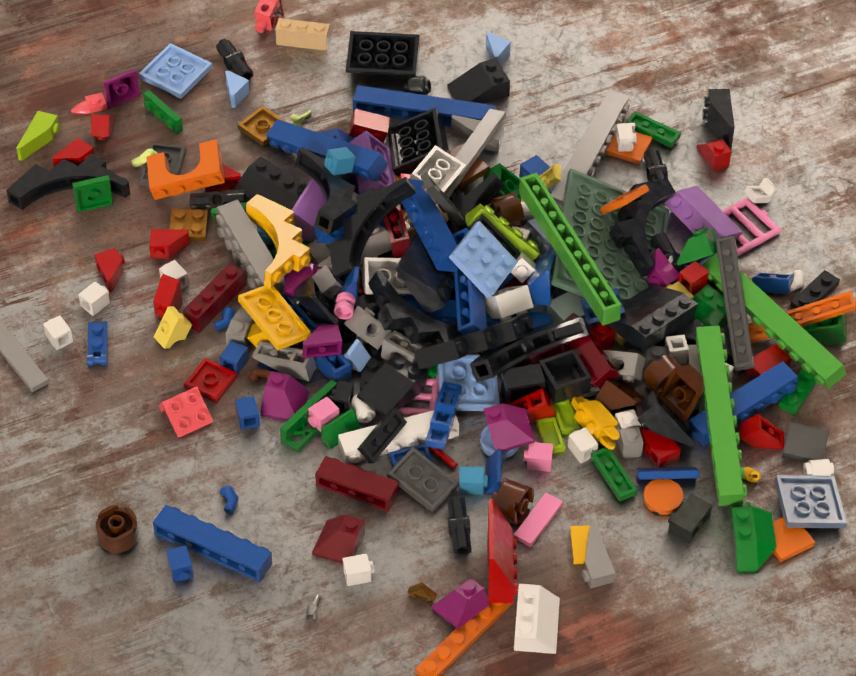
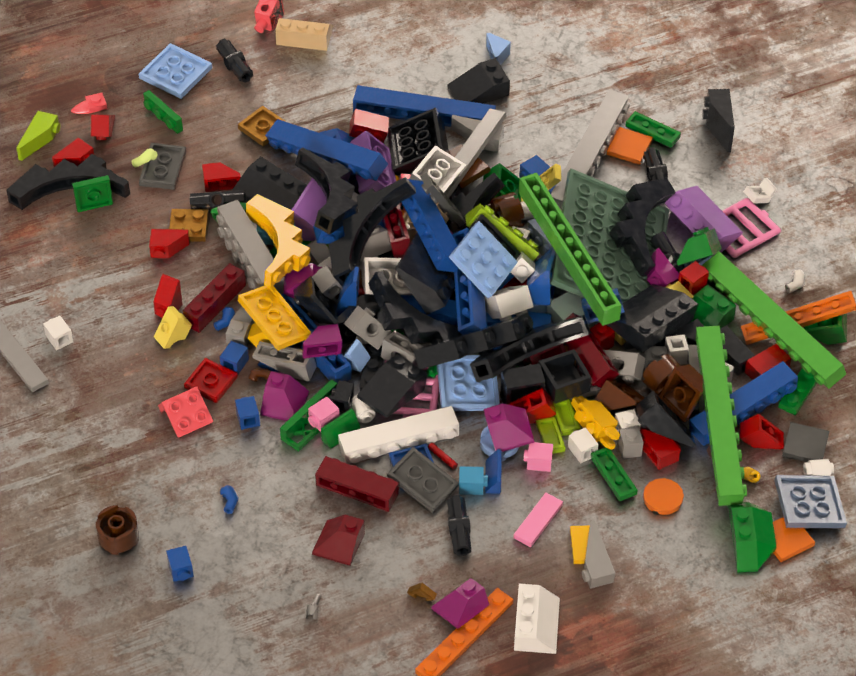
(94, 298): white brick -> none
(97, 343): blue plate -> none
(110, 267): red slope -> none
(121, 88): magenta slope -> none
(174, 270): white brick -> none
(206, 174): orange arch -> none
(213, 542): blue brick -> none
(237, 88): light blue slope -> none
(297, 120): yellowish green hand -> none
(339, 161): dark azure brick -> none
(344, 305): bright pink wheel -> none
(357, 569): white brick -> none
(382, 435): black plate -> none
(383, 53): black slope -> none
(418, 85): pearl dark grey head -> none
(443, 415): blue slope -> none
(501, 557): red slope -> none
(514, 500): reddish brown brick -> none
(624, 199): orange tile -> none
(625, 136): white brick -> none
(667, 473): blue tile -> none
(689, 518): pearl dark grey brick -> none
(715, 153): red slope -> none
(735, 303): dark grey tile -> none
(773, 282): blue slope -> none
(816, 290): black plate -> none

